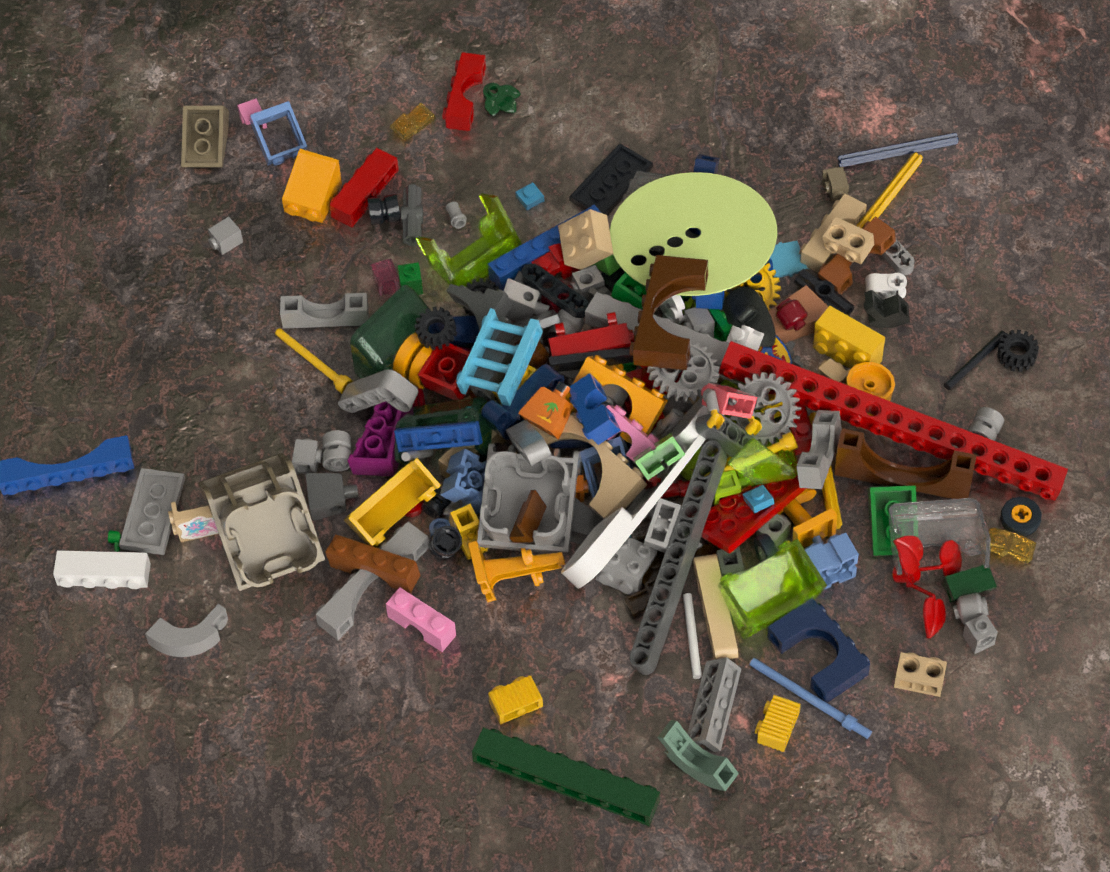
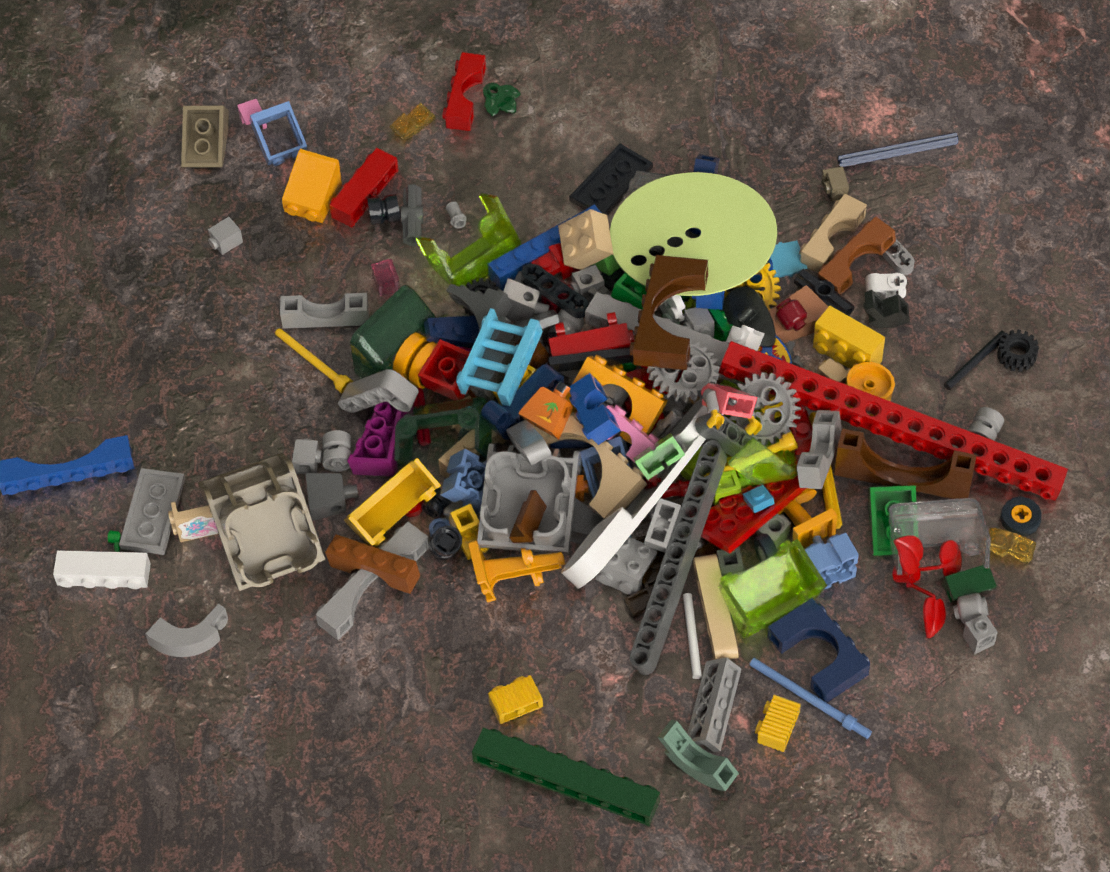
(410, 275): green brick -> none
(411, 455): light grey bar -> none
(434, 626): bright pink arch -> none
(435, 317): black tyre -> none
(438, 436): blue plate -> none
(529, 196): dark azure plate -> none
(851, 237): tan brick -> none
(892, 189): yellow axle -> none
(919, 680): tan brick -> none

